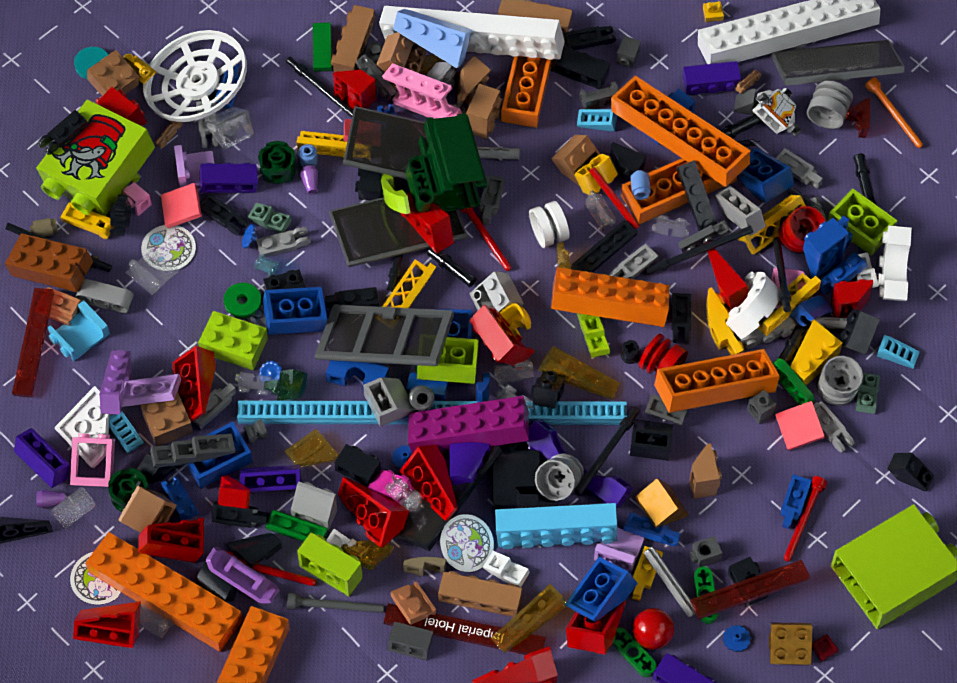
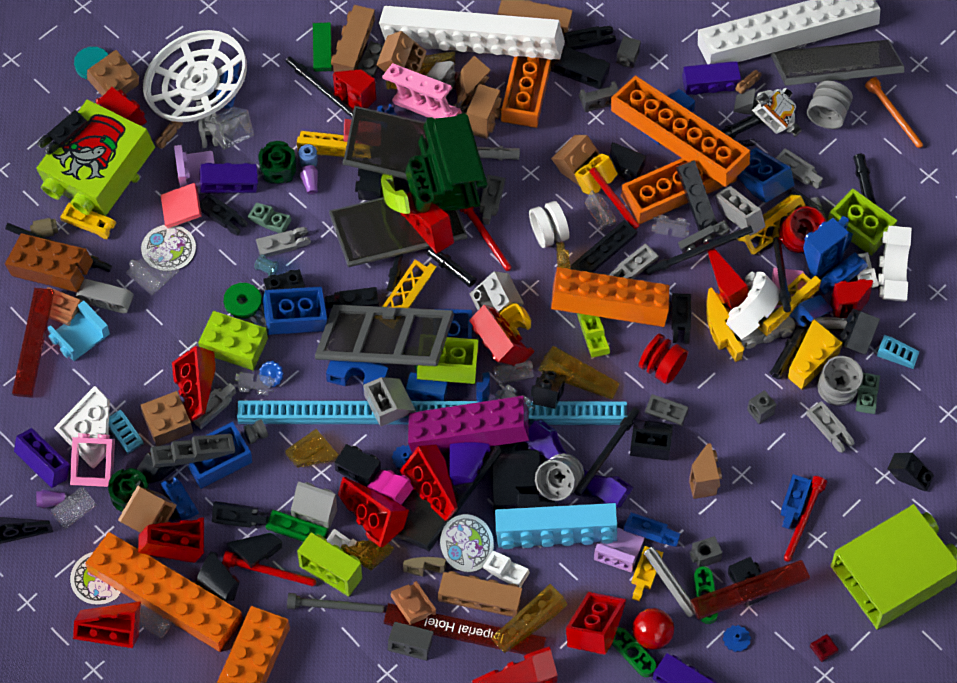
(112, 388): medium lavender arch -> none
(120, 215): black gear -> none
(137, 198): bright pink brick -> none
(140, 67): yellow hinge -> none
(151, 390): lavender tile -> none
(233, 493): red slope -> none
(241, 576): medium lavender piece -> none
(249, 236): blue piece -> none
(271, 478): dark purple brick -> none
(289, 386): clear green brick -> none
(385, 89): dark grey hinge -> none
(400, 488): clear hinge -> none
(428, 399): dark grey head -> none
(435, 35): light blue wedge -> none
(597, 125): medium azure slope -> none
(601, 590): blue slope -> none
(630, 346): black bush -> none
(640, 185): medium blue brick -> none
(661, 504): slope -> none
(713, 11): yellow tile -> none
(716, 380): orange brick -> none
(790, 643): pearl gold plate -> none
(792, 382): green beam -> none
(800, 425): coral tile -> none
(861, 115): clear red slope -> none

